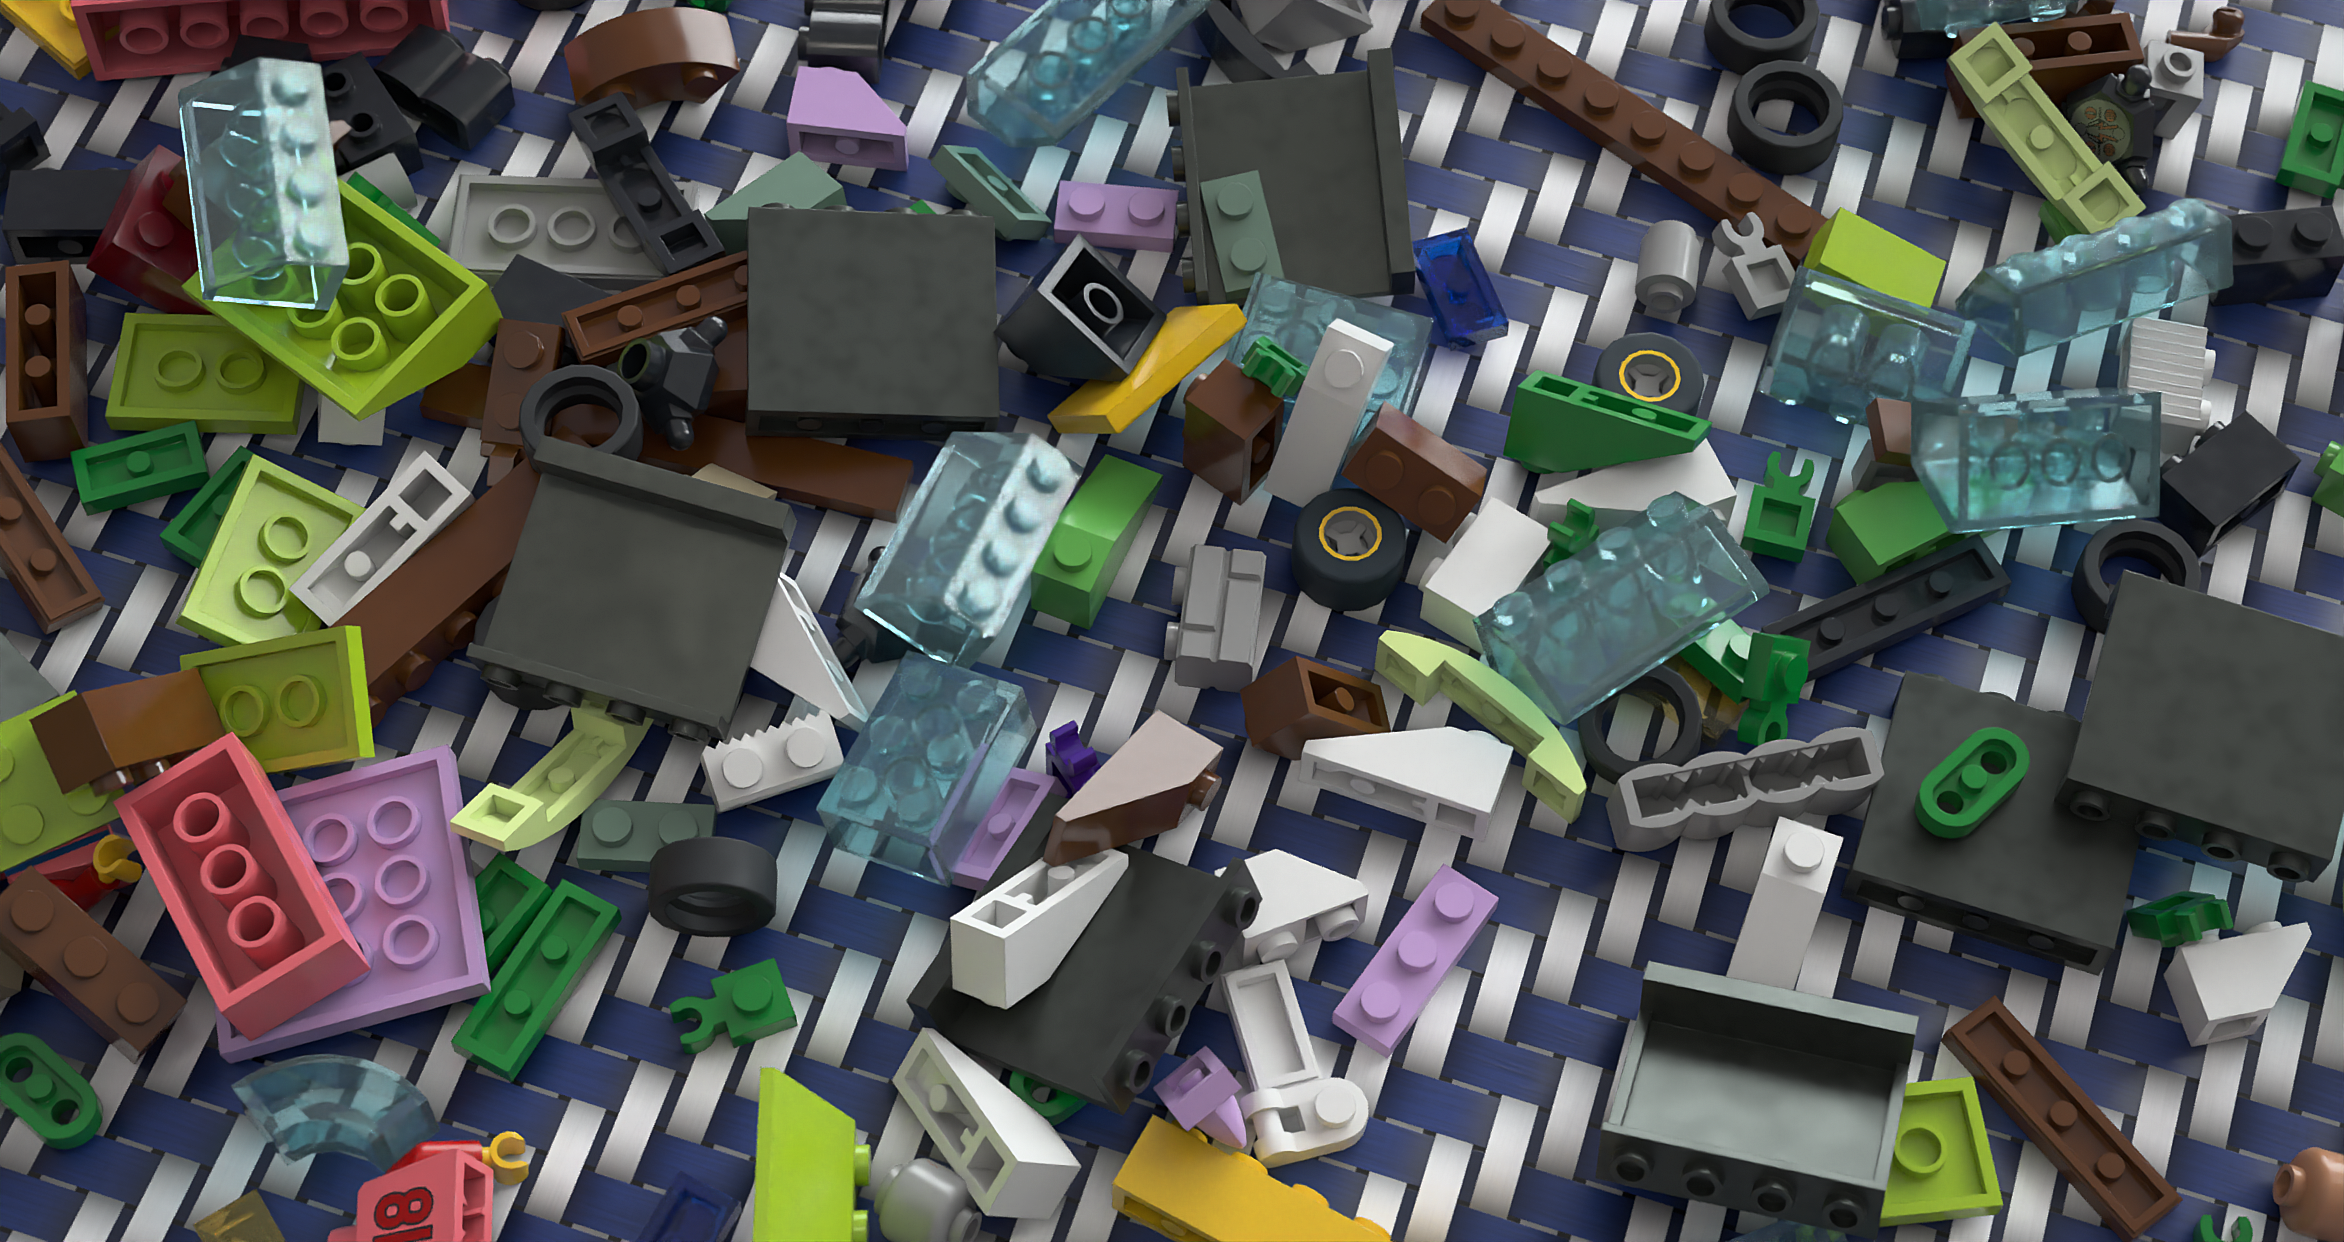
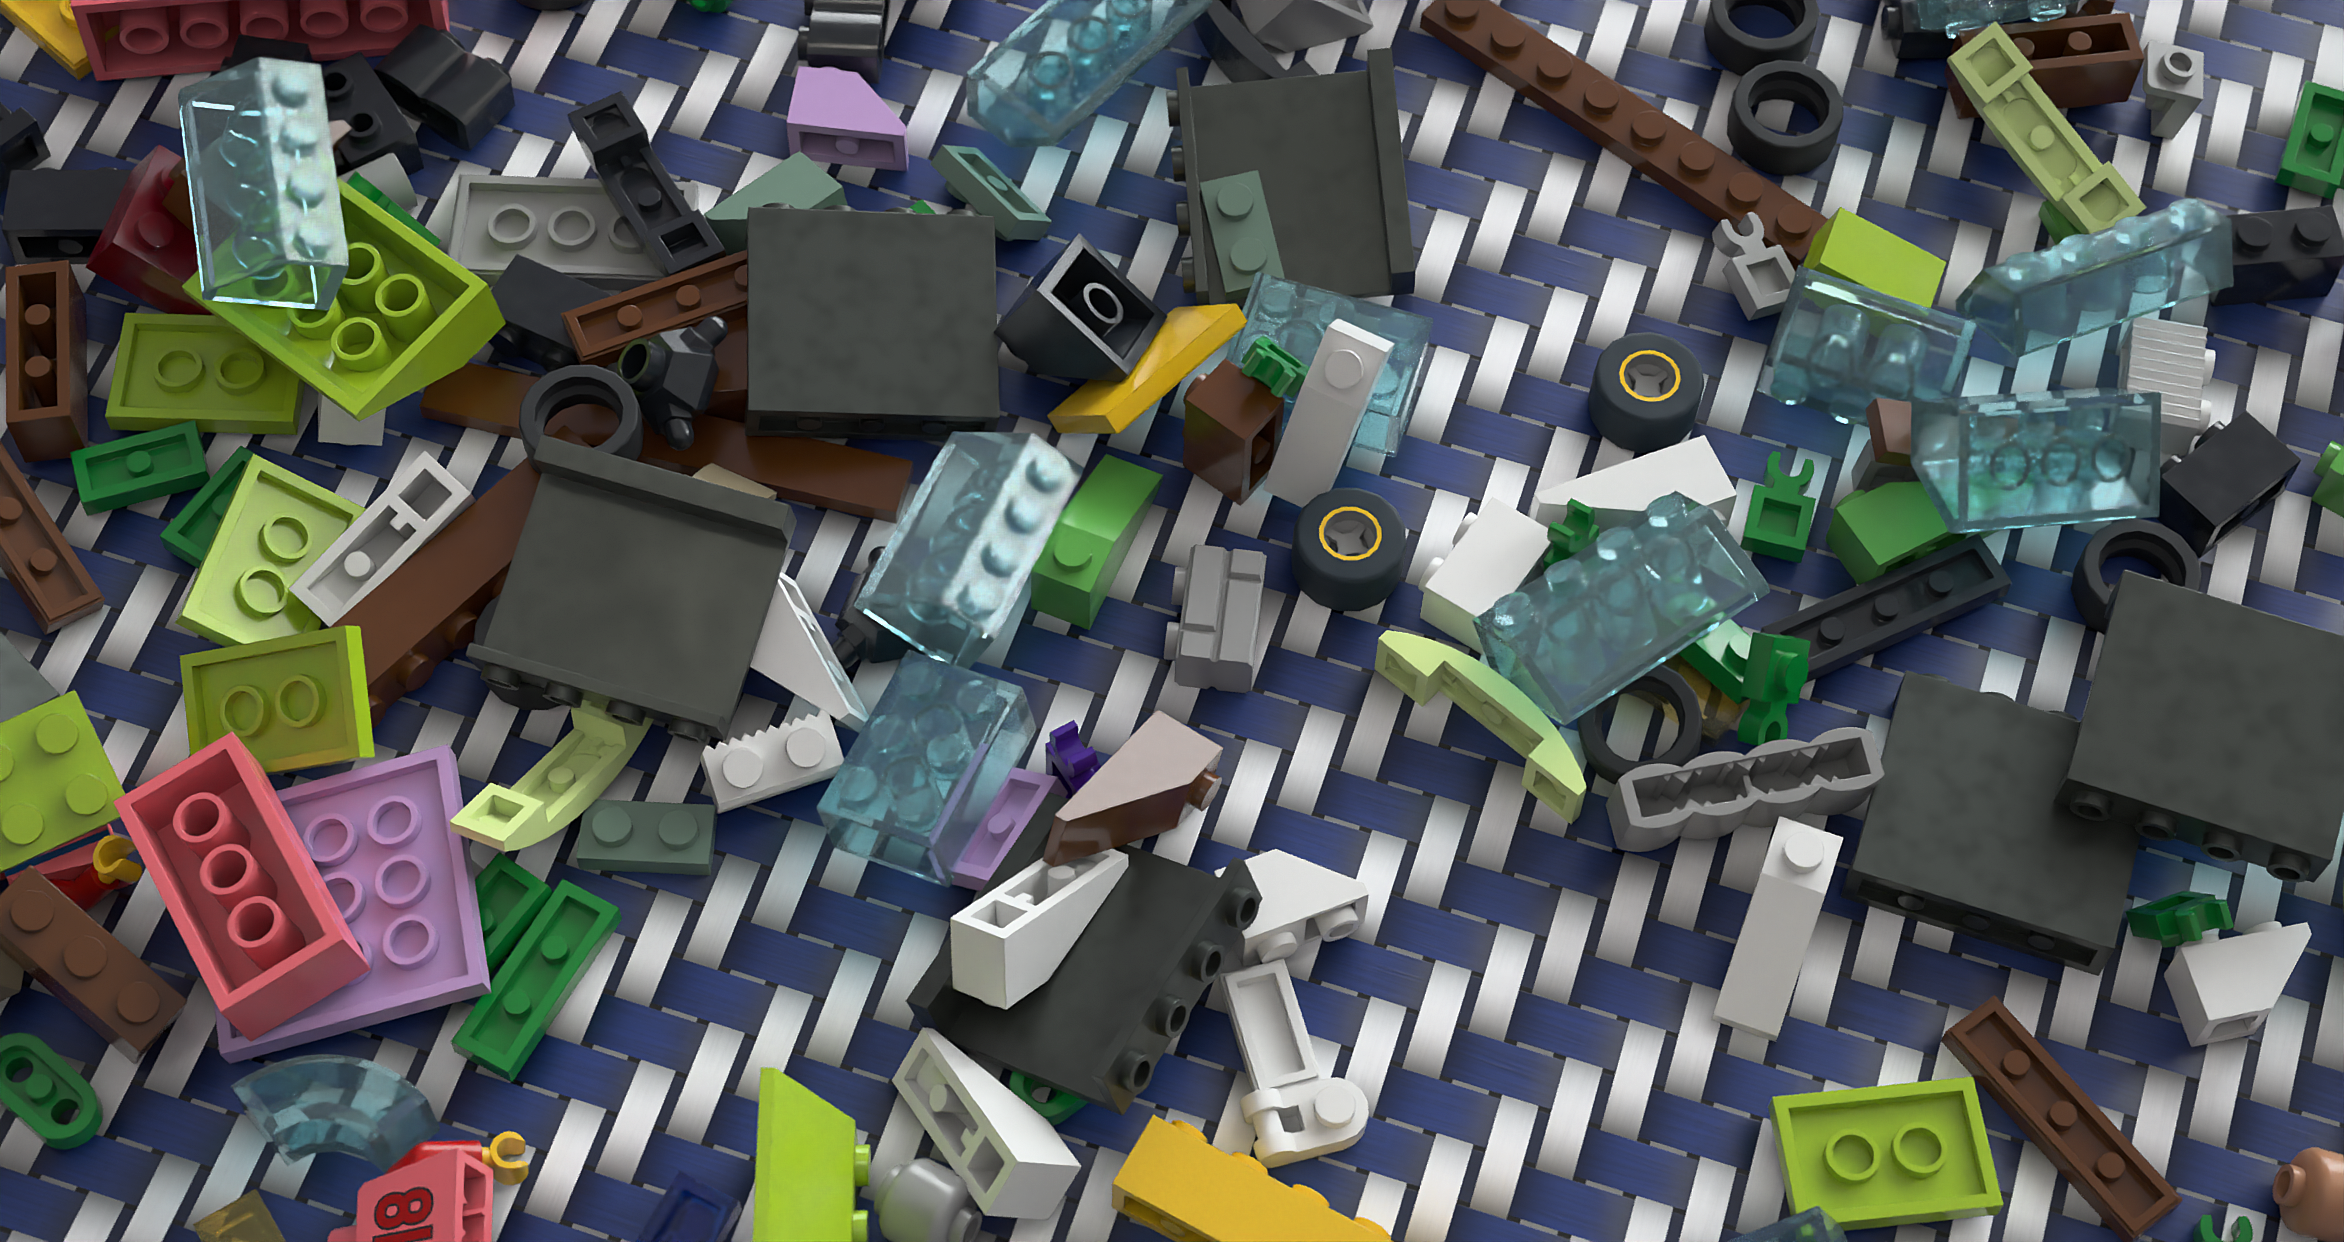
(127, 731): reddish brown brick -> none
(520, 359): reddish brown hinge -> none
(653, 57): reddish brown brick -> none
(712, 887): black tyre -> none
(745, 1004): green plate -> none
(1116, 216): lavender plate -> none
(1203, 1096): lavender tile -> none
(1310, 703): reddish brown slope -> none
(1414, 472): reddish brown brick -> none
(1415, 960): lavender plate -> none
(1423, 774): white slope -> none
(1459, 289): clear blue plate -> none
(1581, 427): green slope -> none
(1668, 267): light grey brick -> none
(1759, 1100): pearl dark grey panel -> none
(1968, 786): green plate -> none
(2116, 122): black rock -> none
(2216, 38): reddish brown arm -> none

